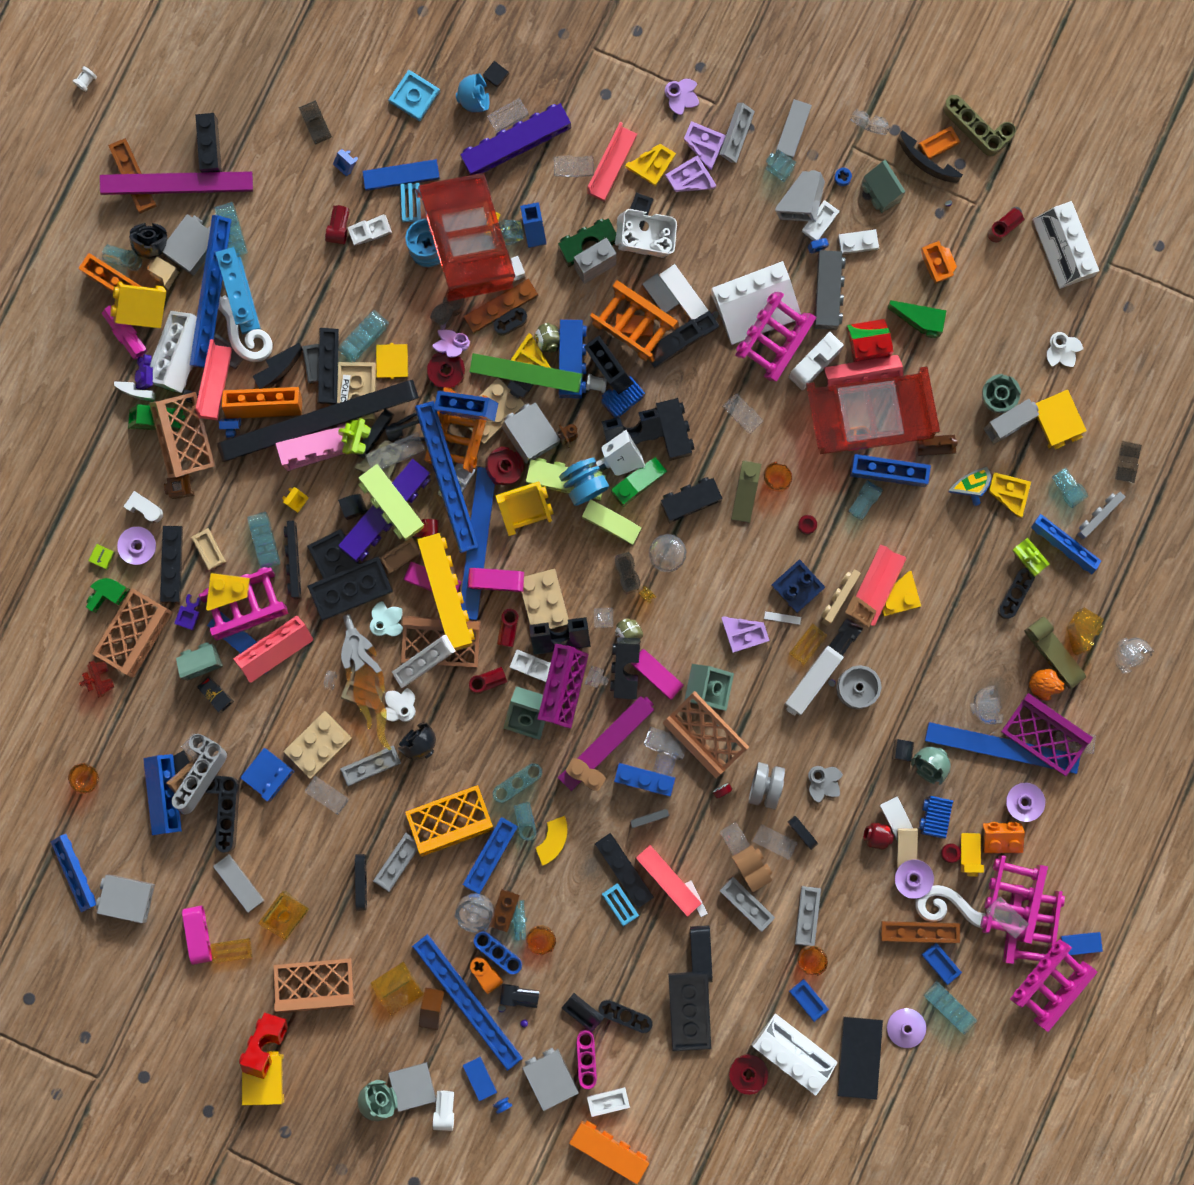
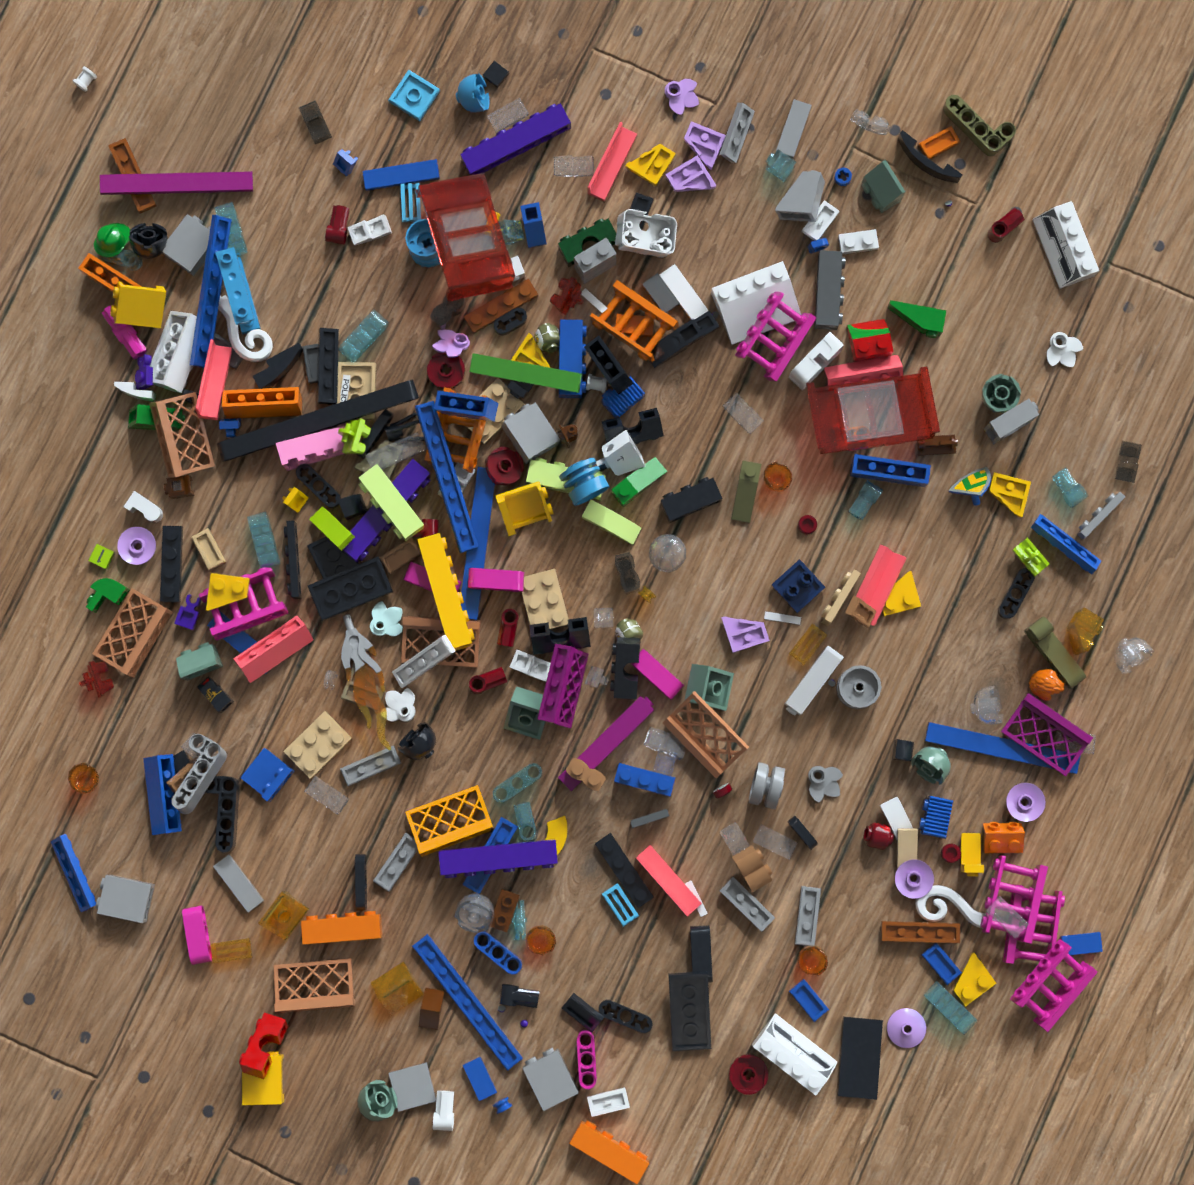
(111, 239): none -> green piece
(162, 272): tan window -> none
(208, 143): black brick -> none
(312, 472): none -> black beam
(332, 528): none -> lime tile
(341, 928): none -> orange brick
(392, 361): yellow piece -> none
(488, 977): orange piece -> none
(498, 857): none -> dark purple brick
(569, 296): none -> clear red hips
(594, 301): none -> white sticker
(675, 429): black brick -> none
(846, 635): black piece -> none
(938, 261): orange slope -> none
(973, 981): none -> yellow wing
(1060, 420): yellow panel -> none

